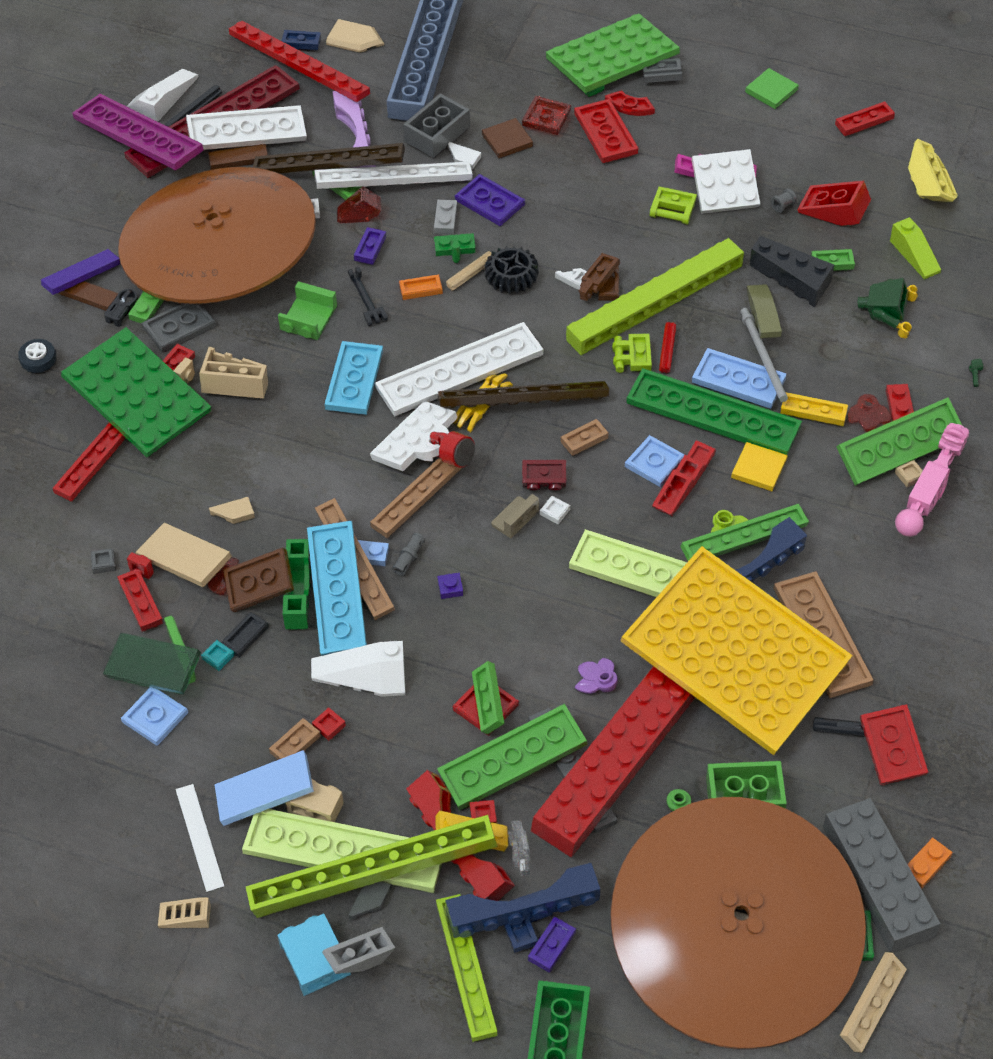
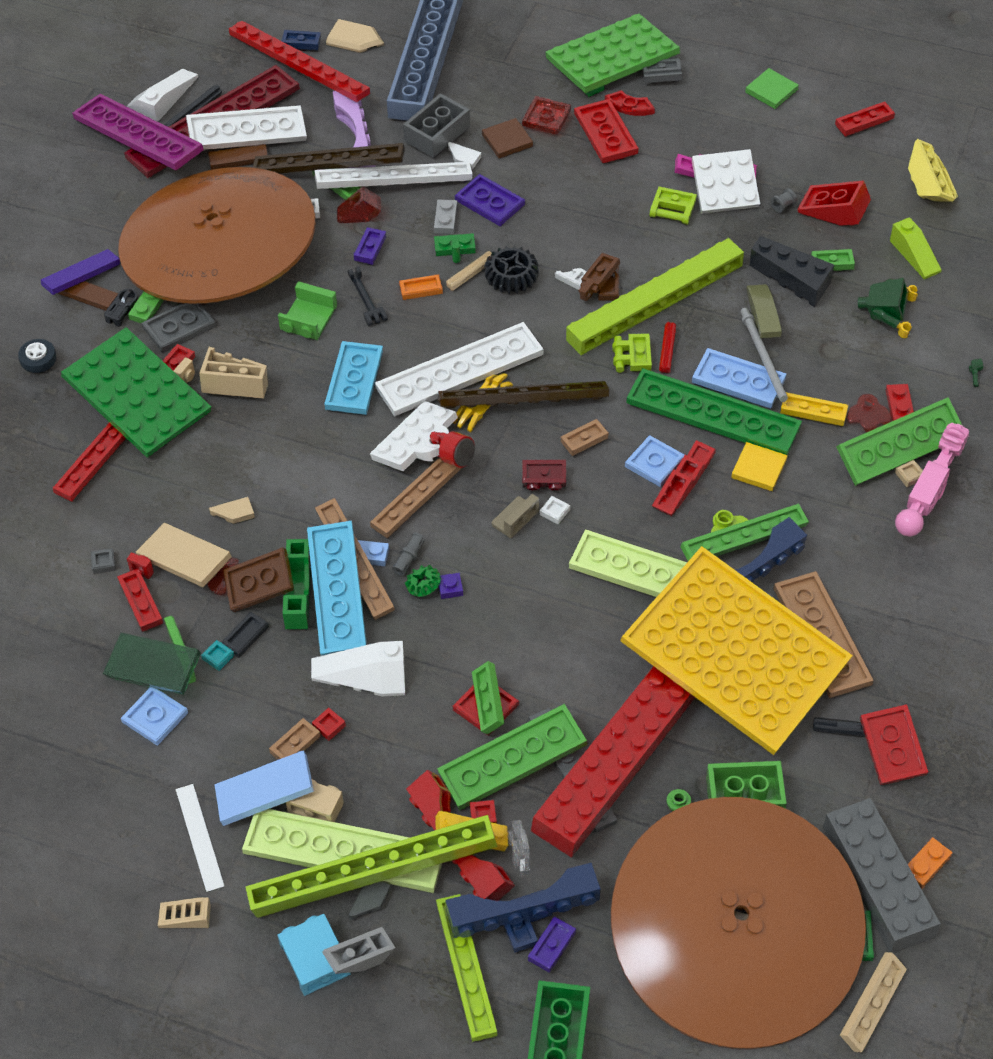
(426, 586): none -> green gear
(597, 676): medium lavender plate -> none

